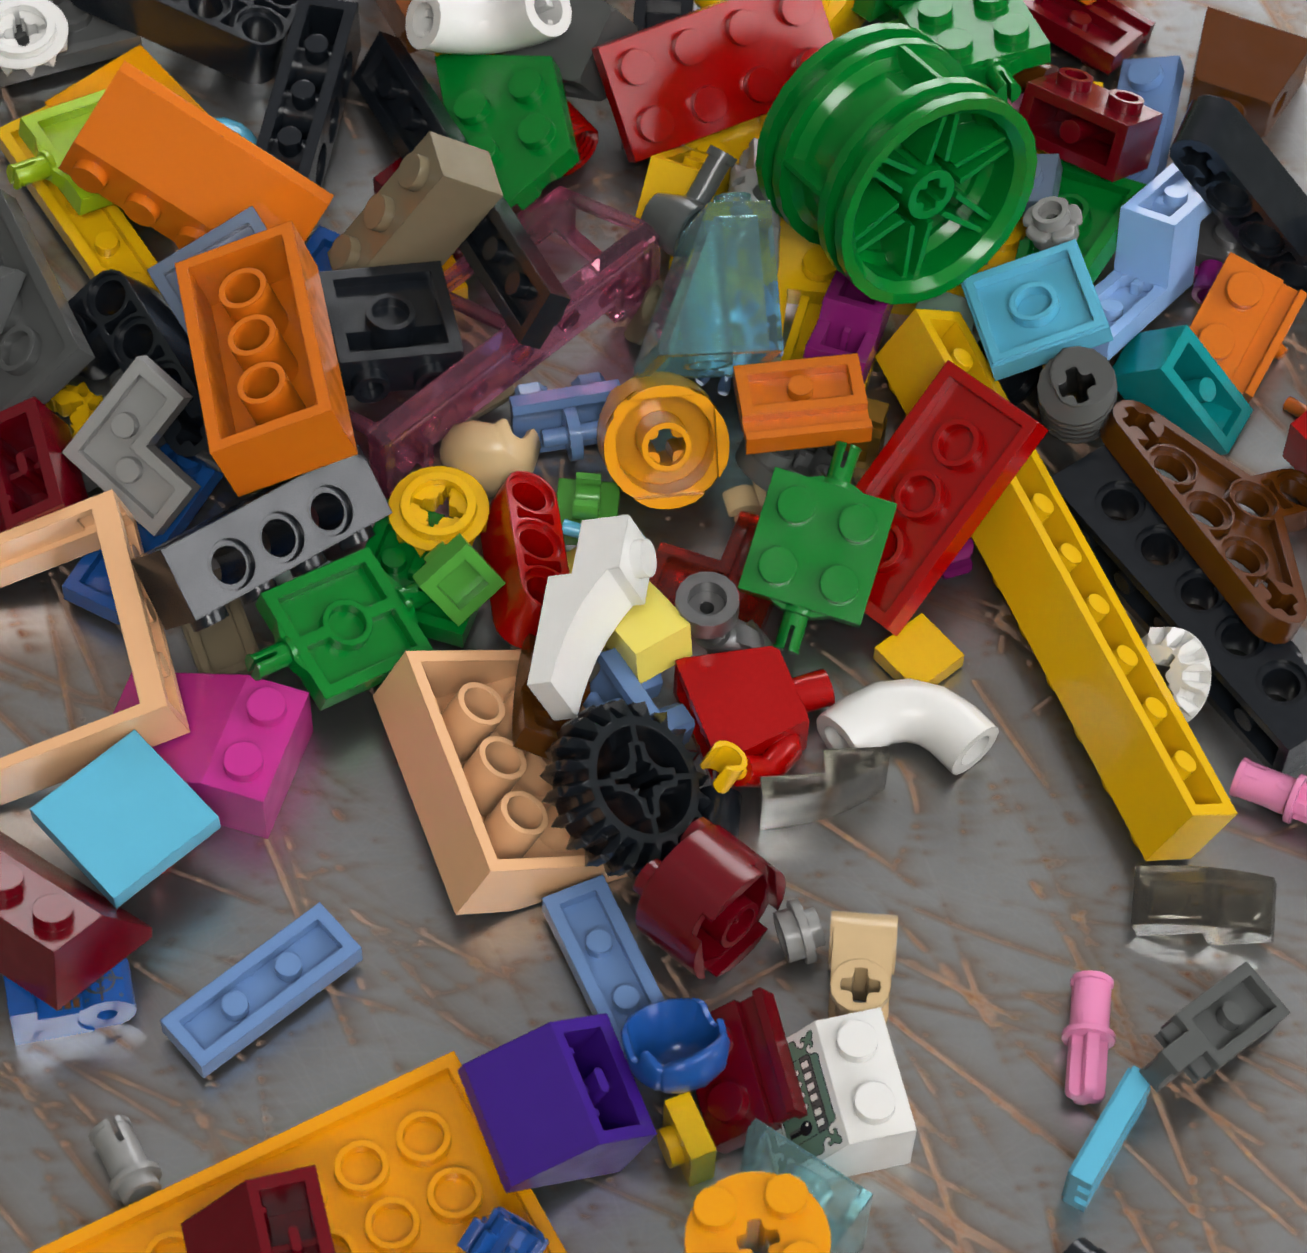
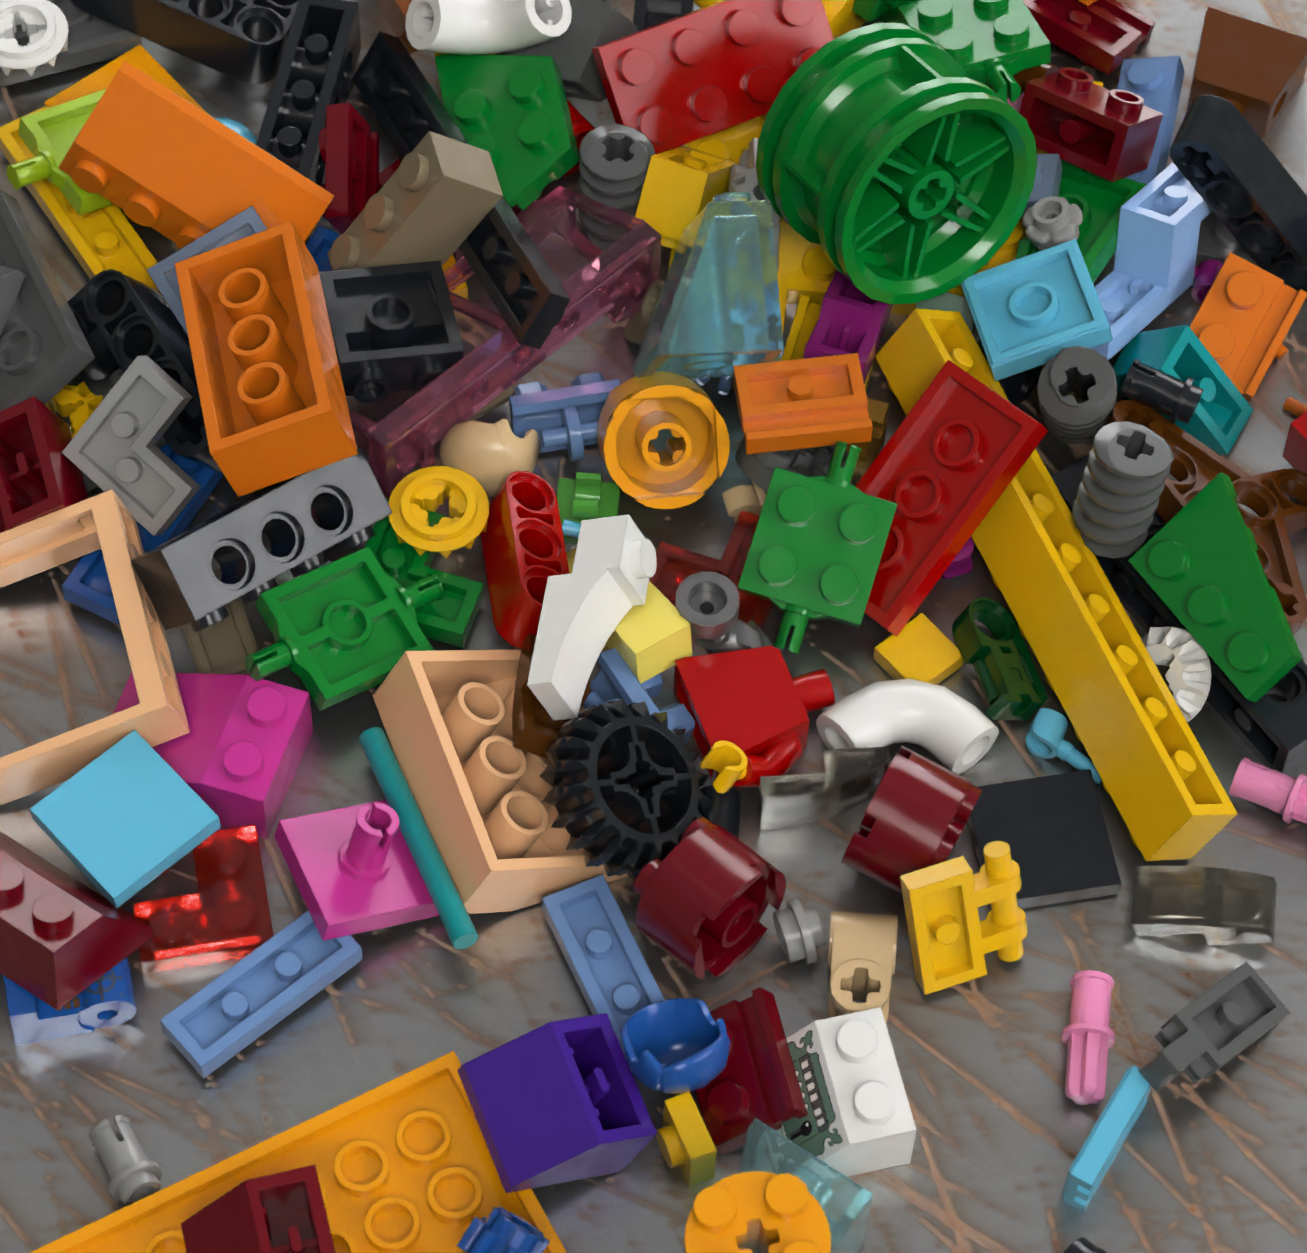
(220, 921): none -> clear red plate
(350, 163): none -> dark red plate
(354, 869): none -> dark pink tile
(418, 838): none -> teal bar
(458, 578): bright green tile -> none
(614, 174): none -> dark grey piece
(673, 213): dark grey bar -> none
(911, 819): none -> dark red brick
(945, 922): none -> yellow plate
(1000, 664): none -> dark green piece
(1047, 741): none -> medium azure hand
(1052, 835): none -> black tile
(1121, 488): none -> dark grey piece
(1161, 391): none -> black pin
(1217, 588): none -> green wing

